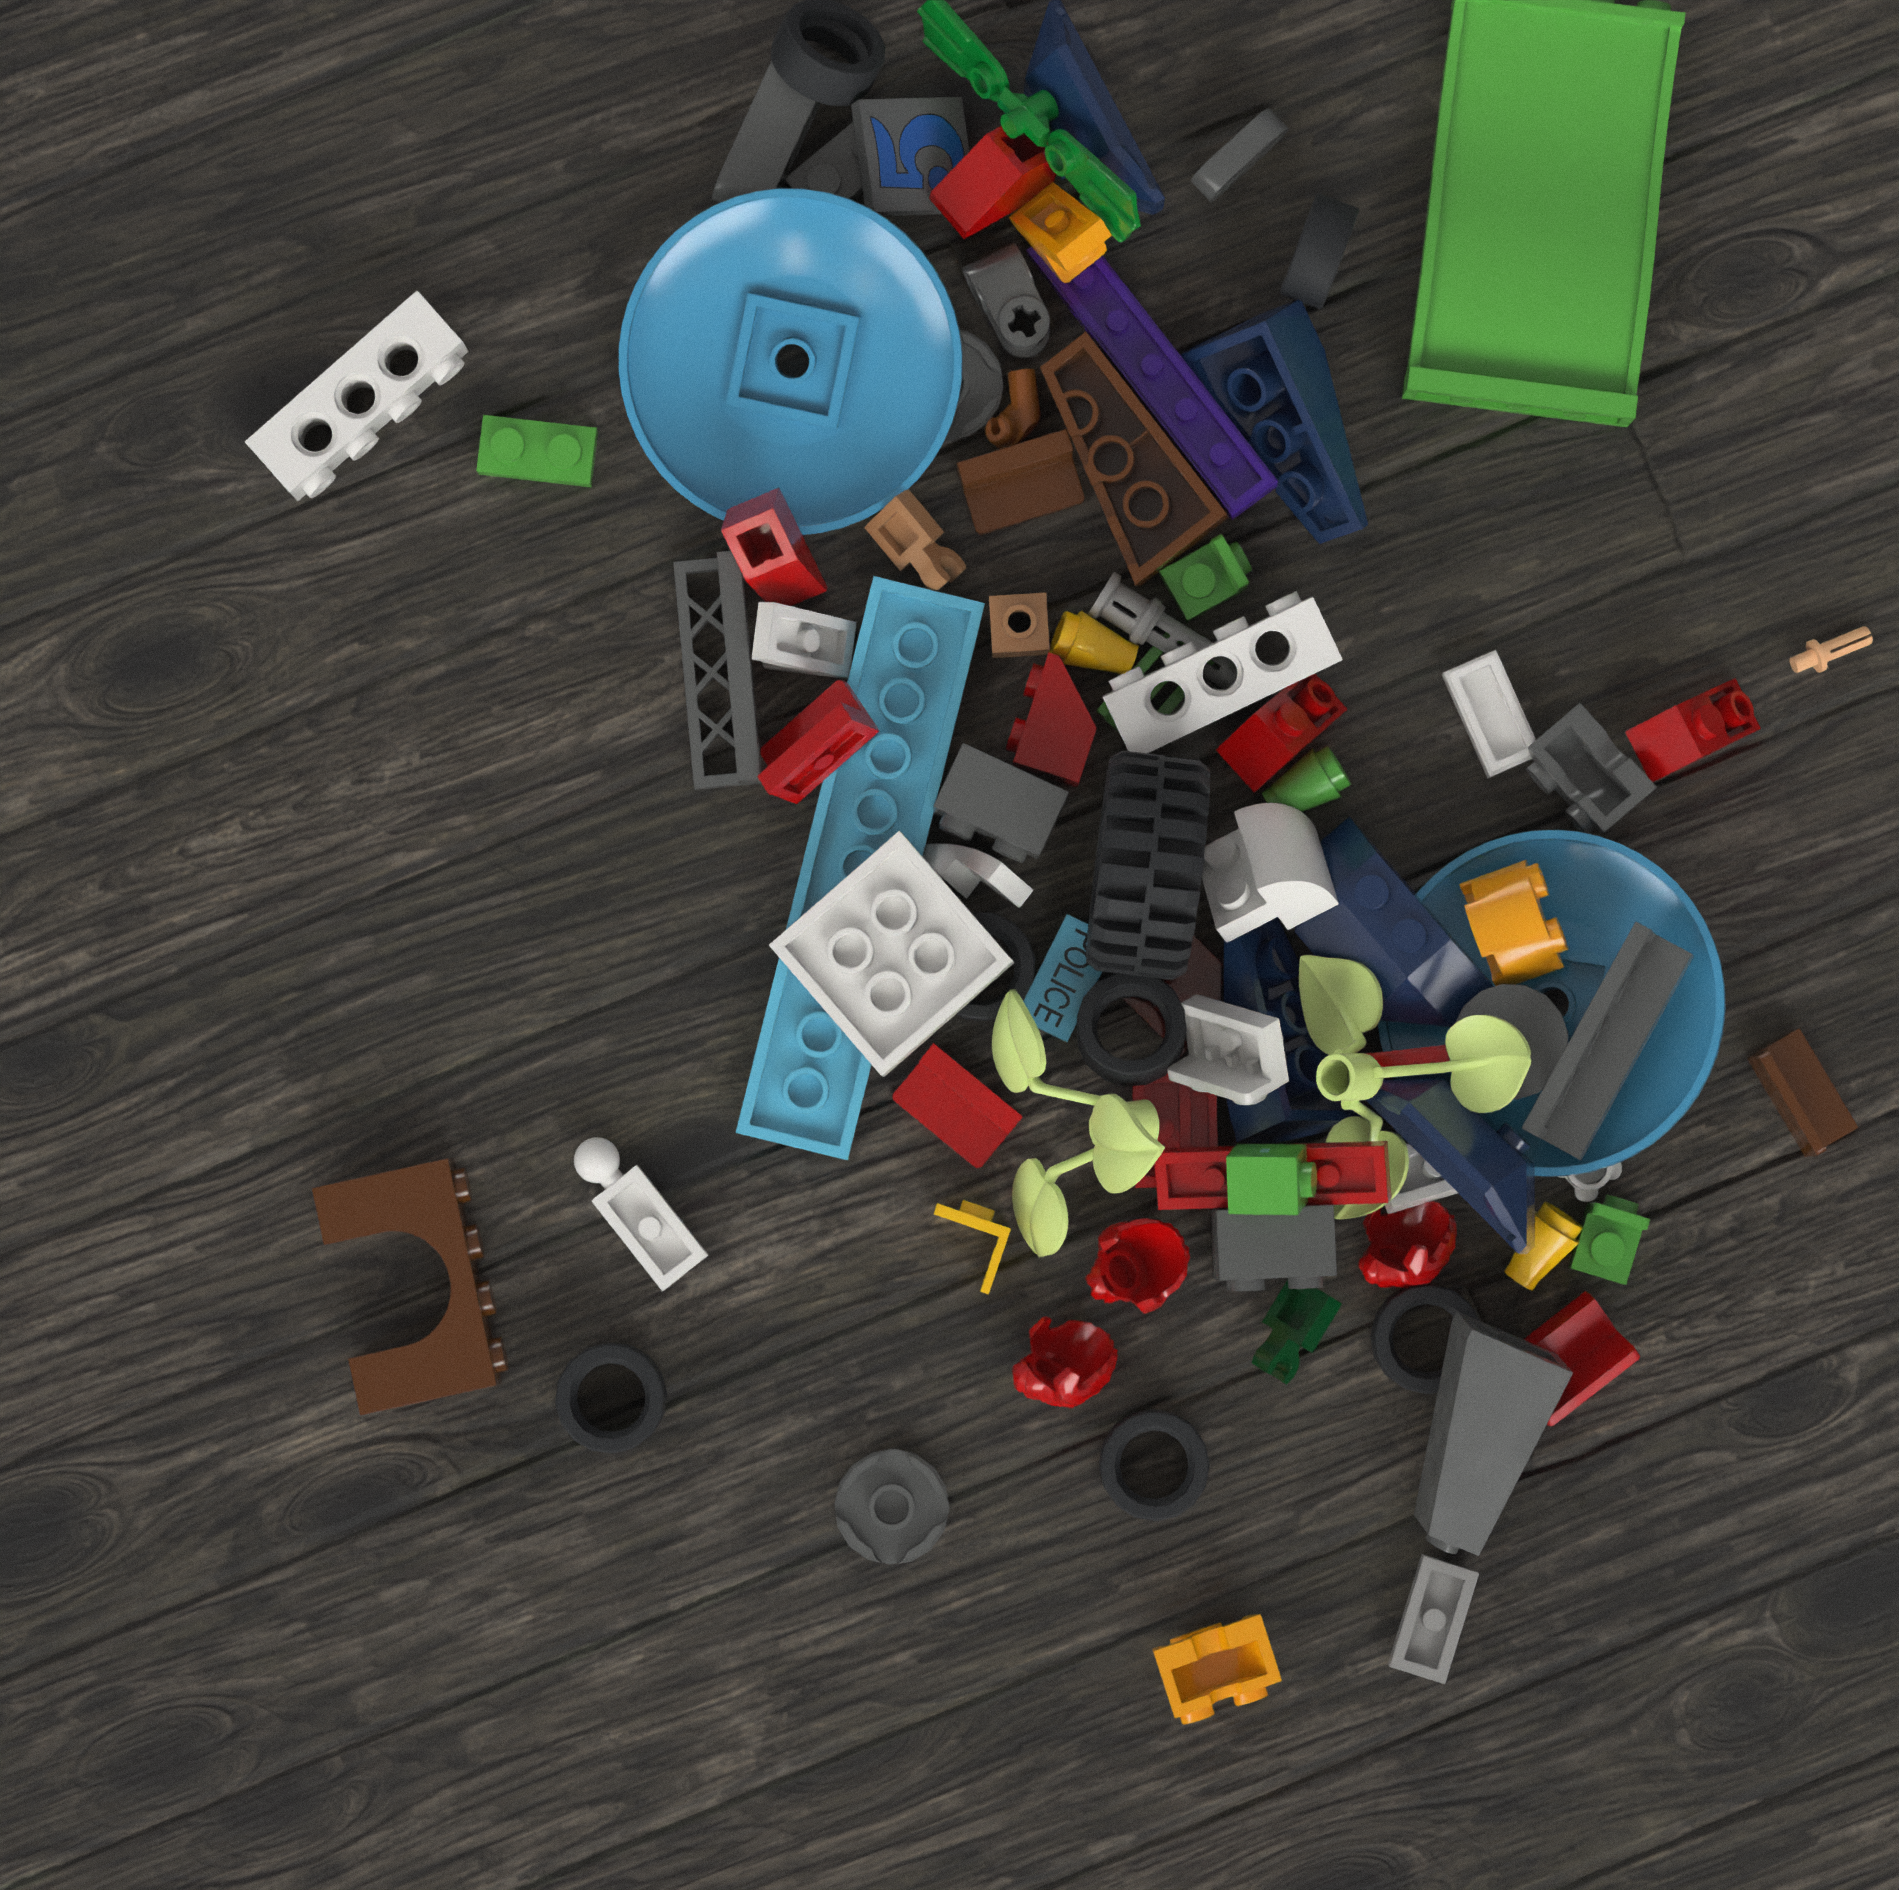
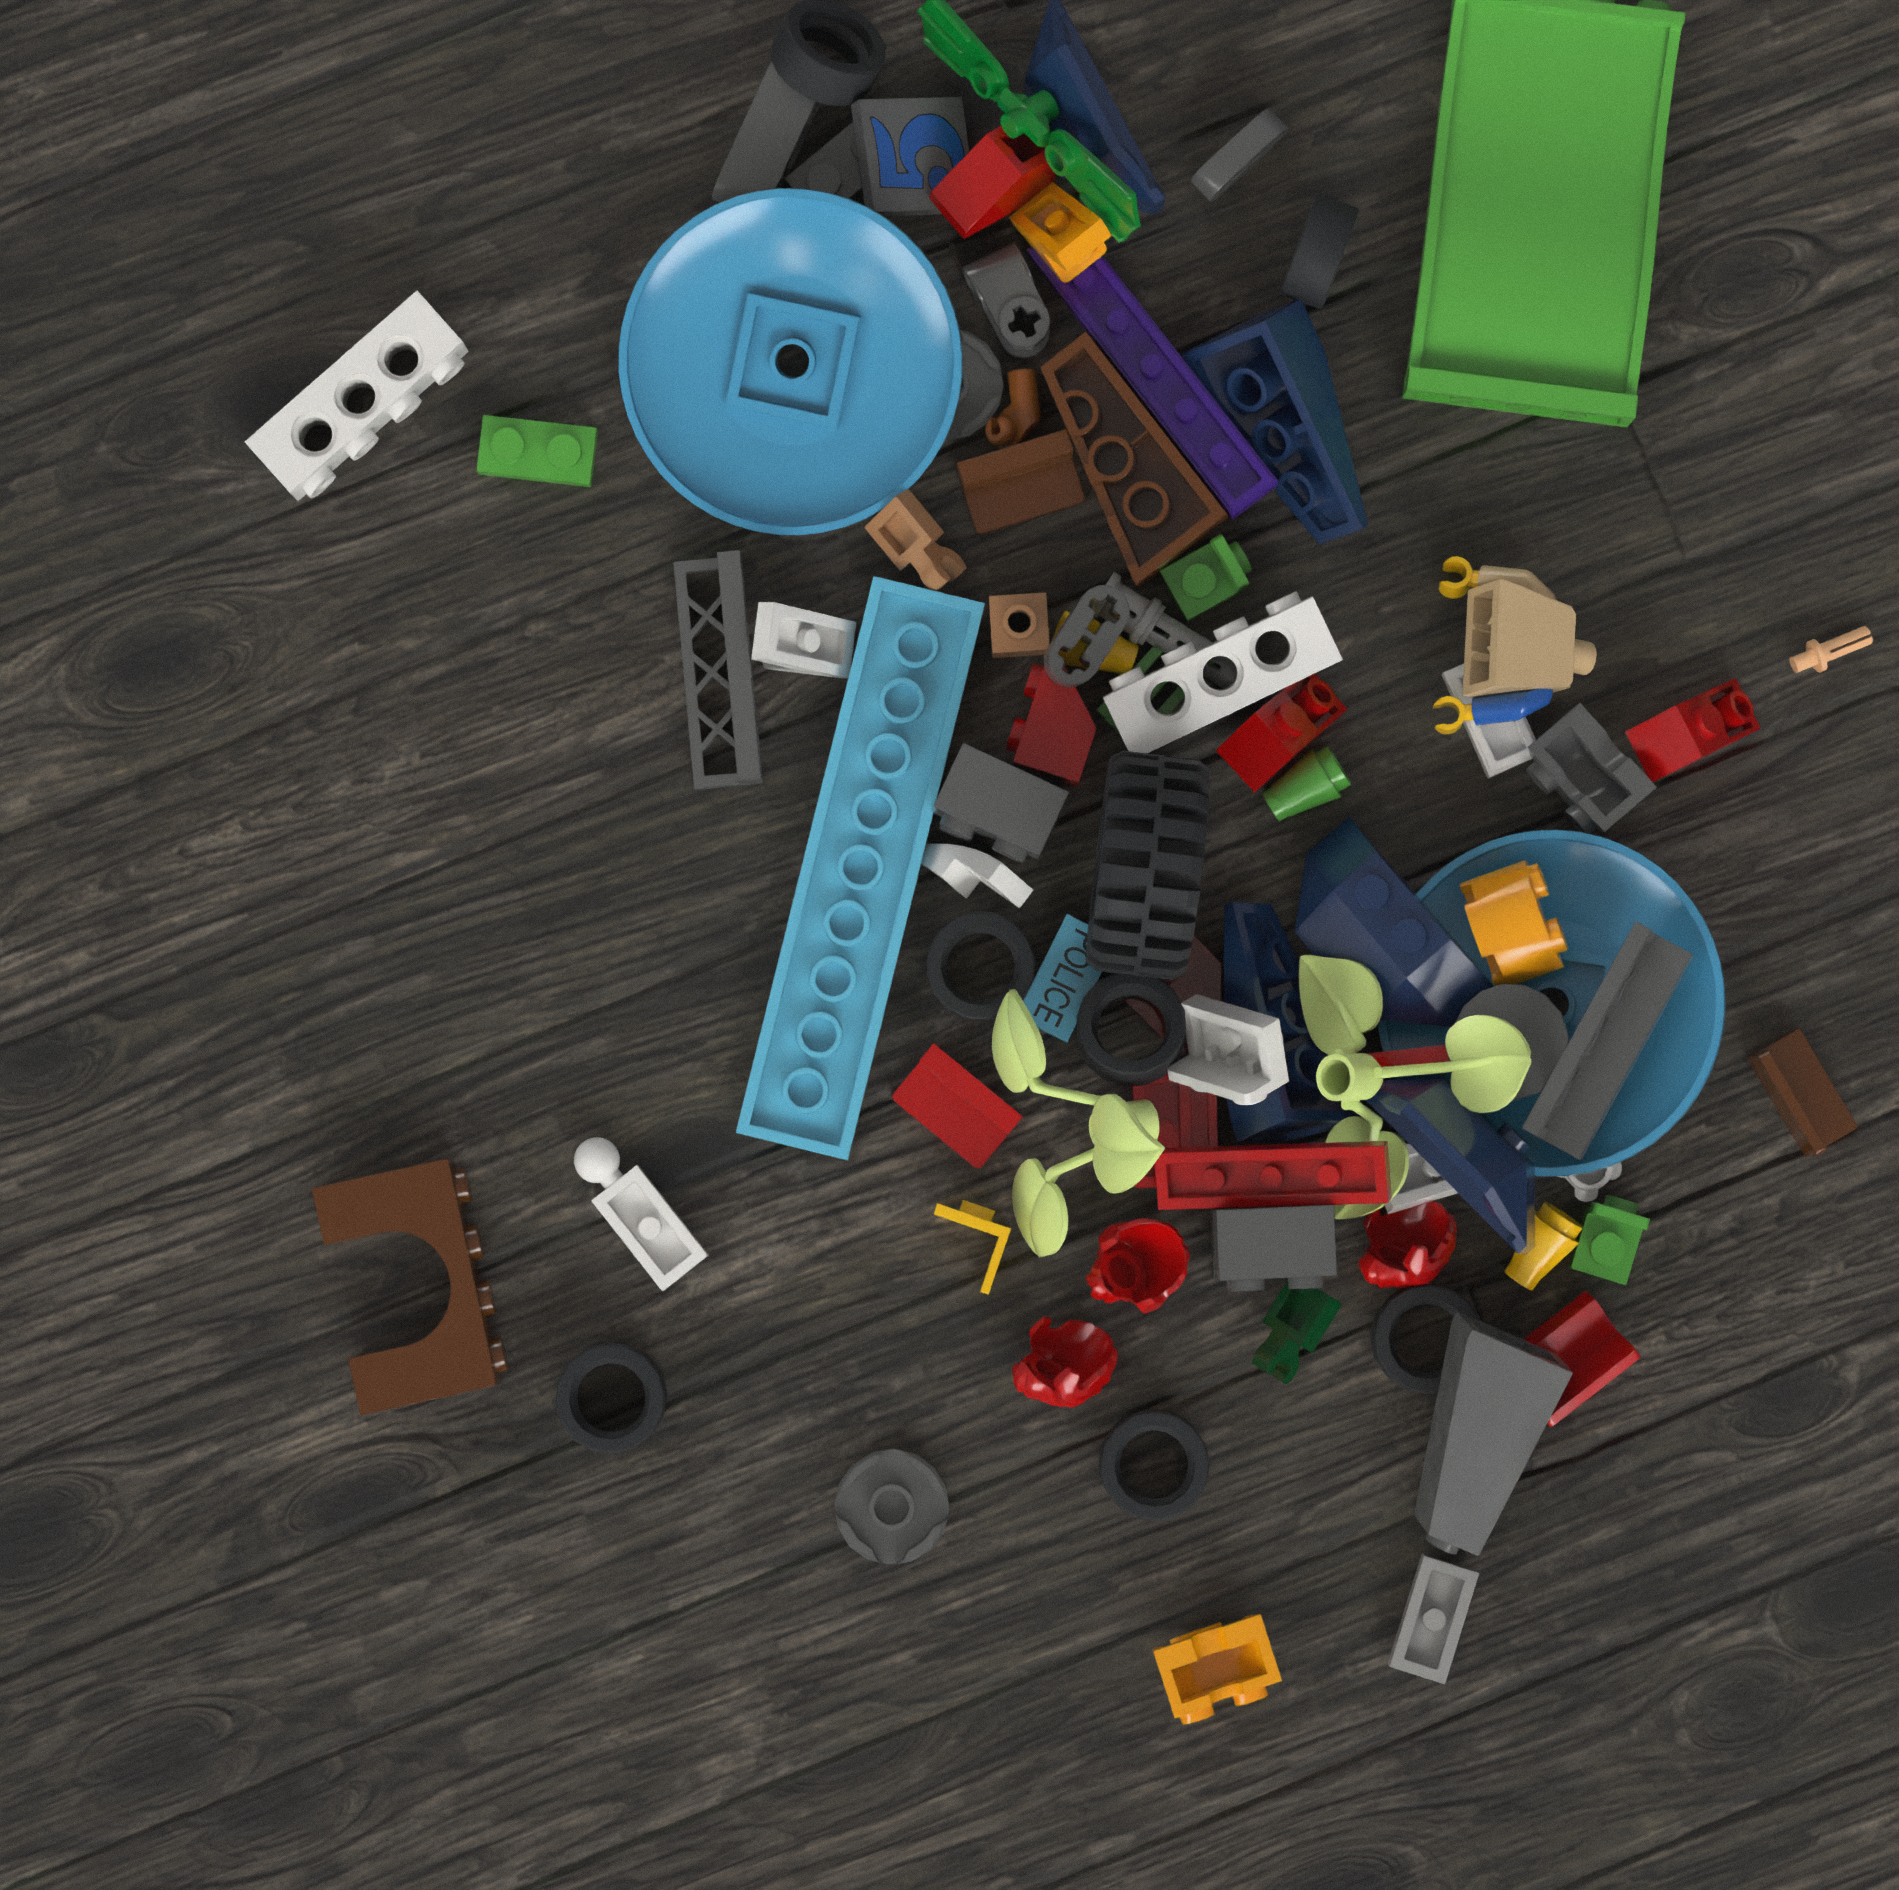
(772, 550): red slope -> none
(815, 743): red panel -> none
(891, 953): white plate -> none
(1097, 644): none -> dark grey beam
(1266, 871): white brick -> none
(1269, 1179): bright green brick -> none
(1515, 644): none -> tan torso

